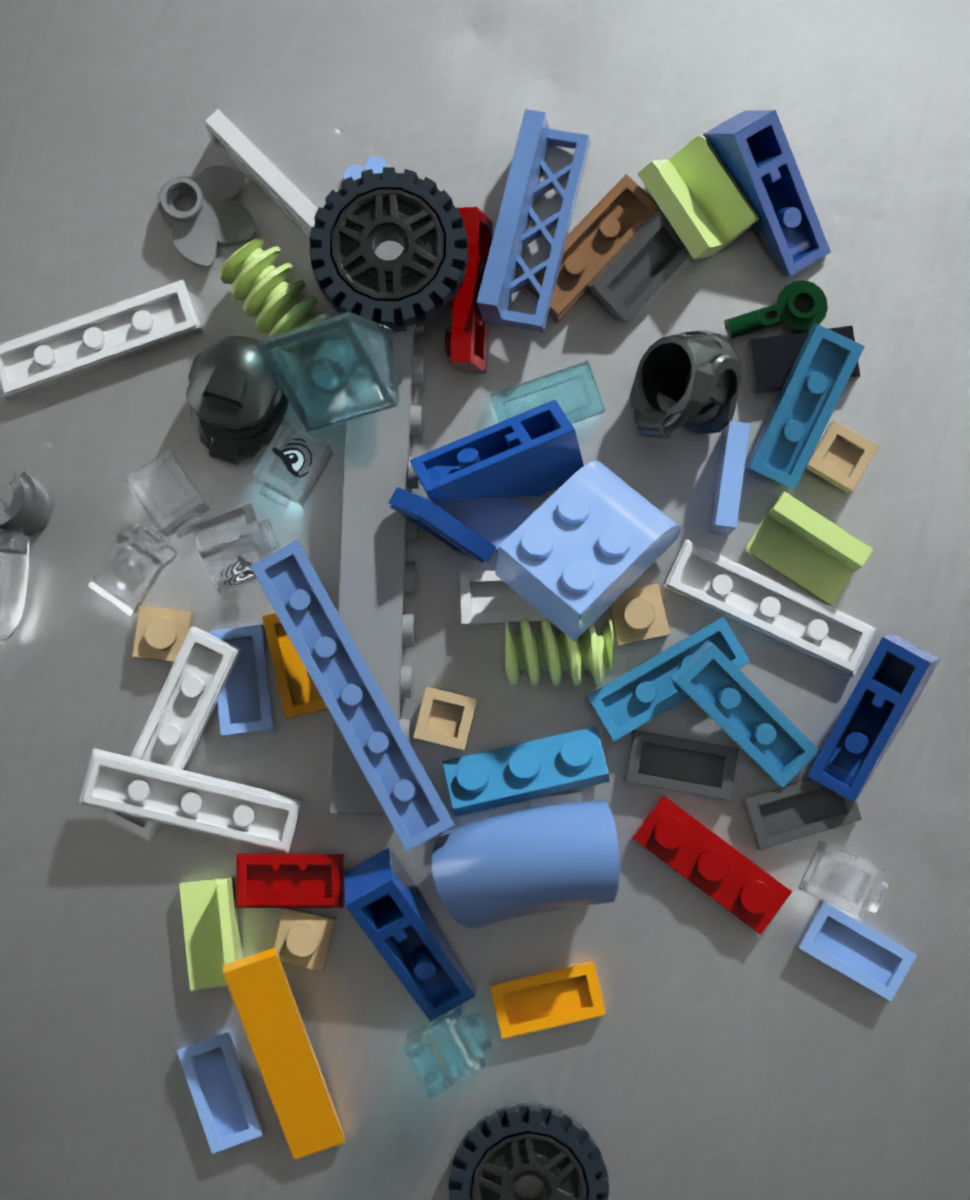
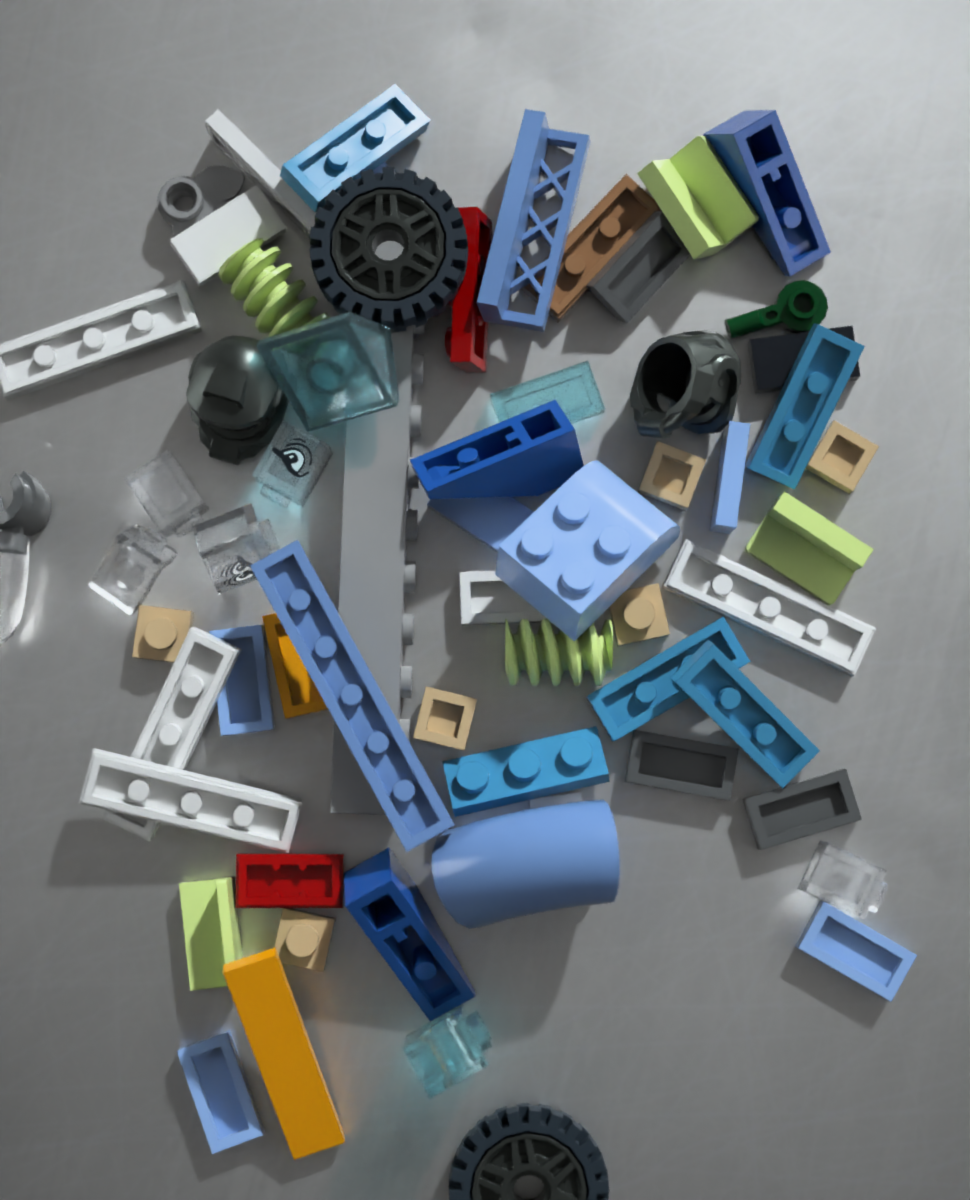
(226, 230): none -> white tile
(355, 146): none -> plate
(441, 525): blue tile -> none
(547, 999): light orange tile -> none
(671, 475): none -> tan plate
(711, 864): red plate -> none
(873, 716): blue slope -> none

